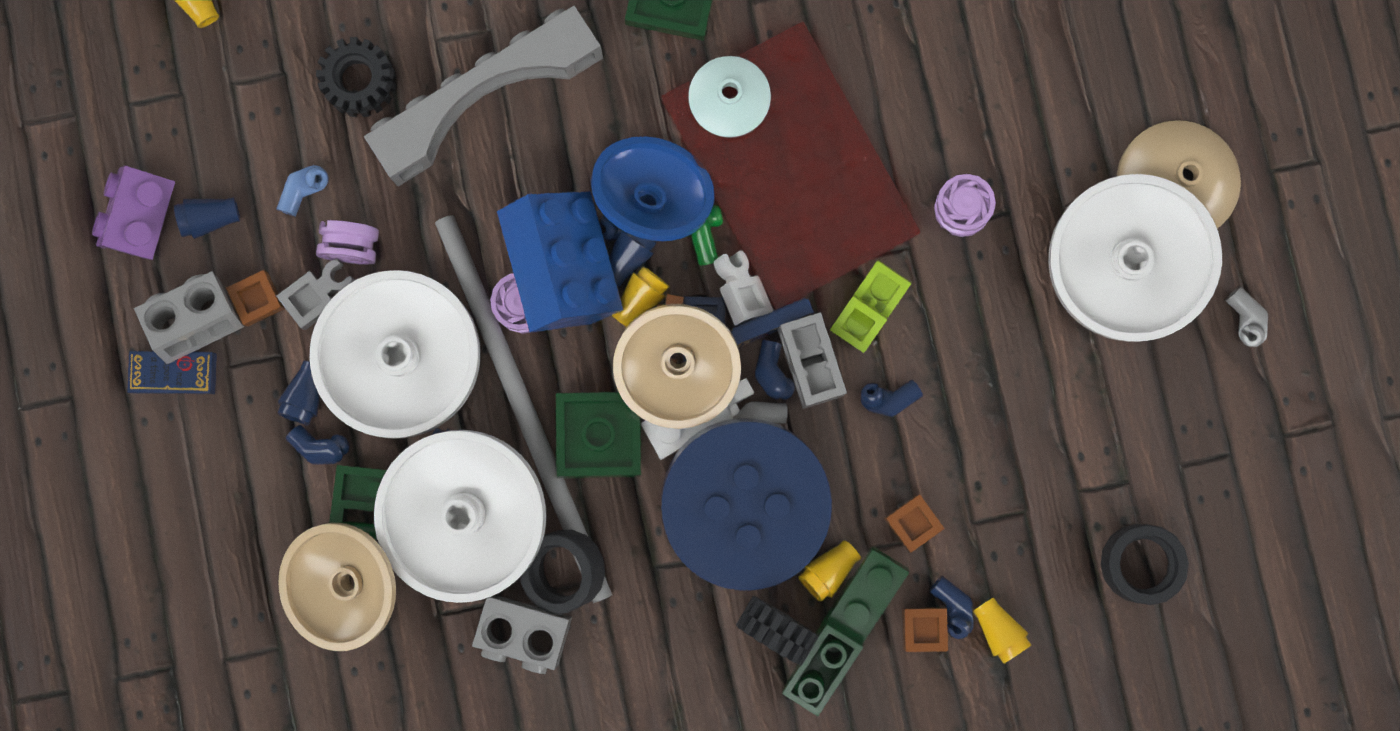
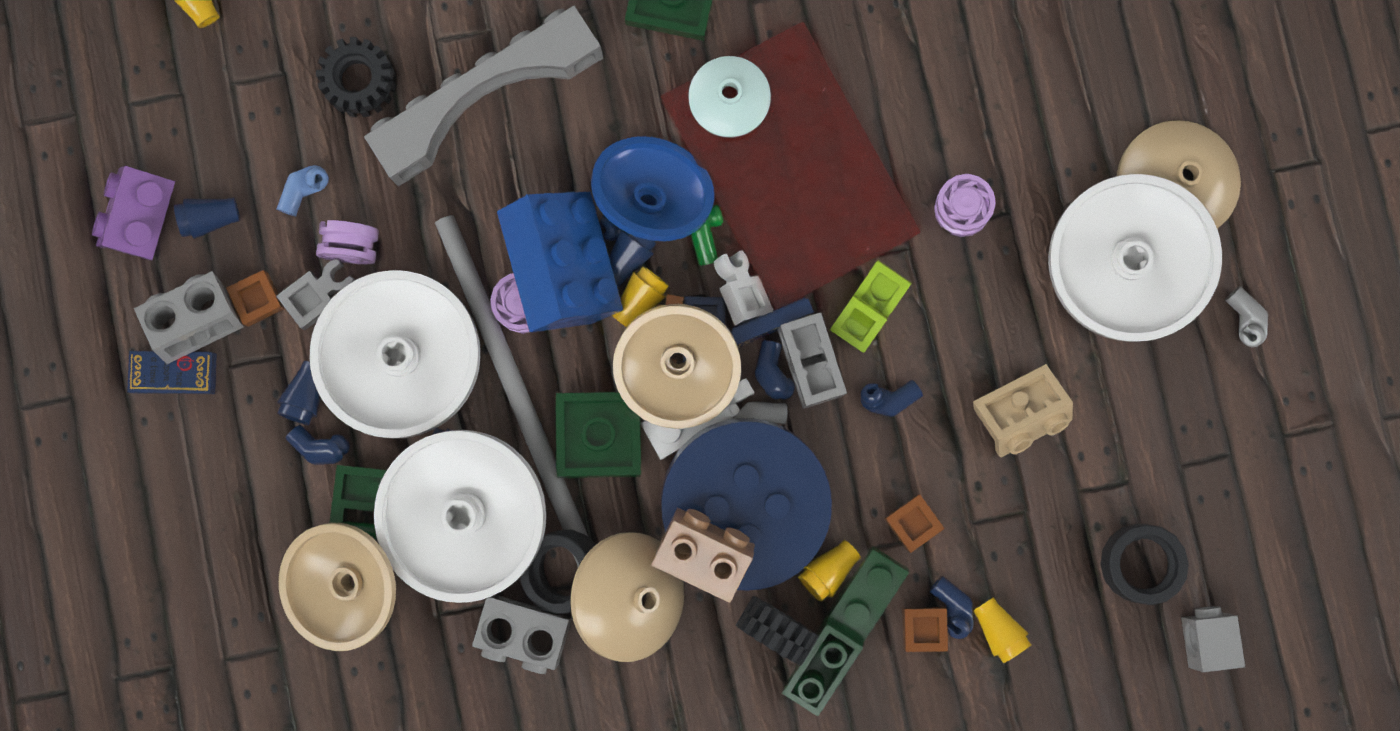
(610, 594): none -> tan dish
(704, 554): none -> brick
(1025, 411): none -> tan bracket
(1212, 640): none -> light grey brick

